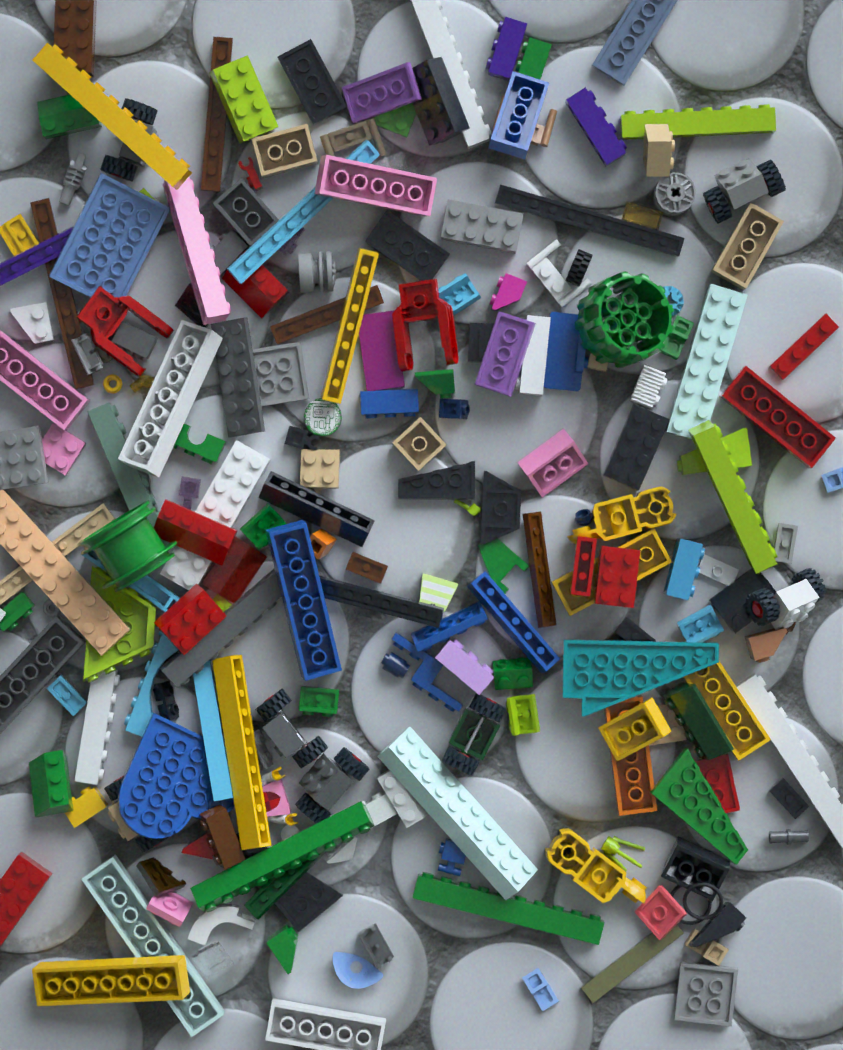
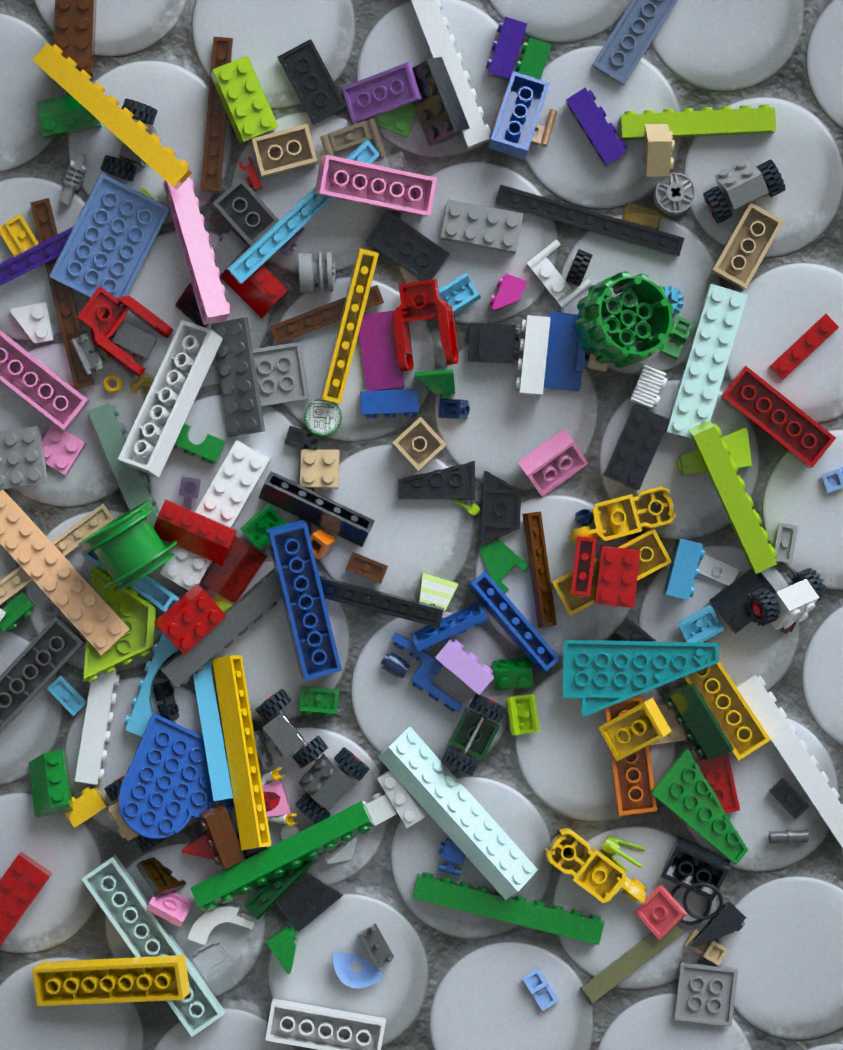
(505, 353): medium lavender tile -> none
(764, 643): nougat slope -> none

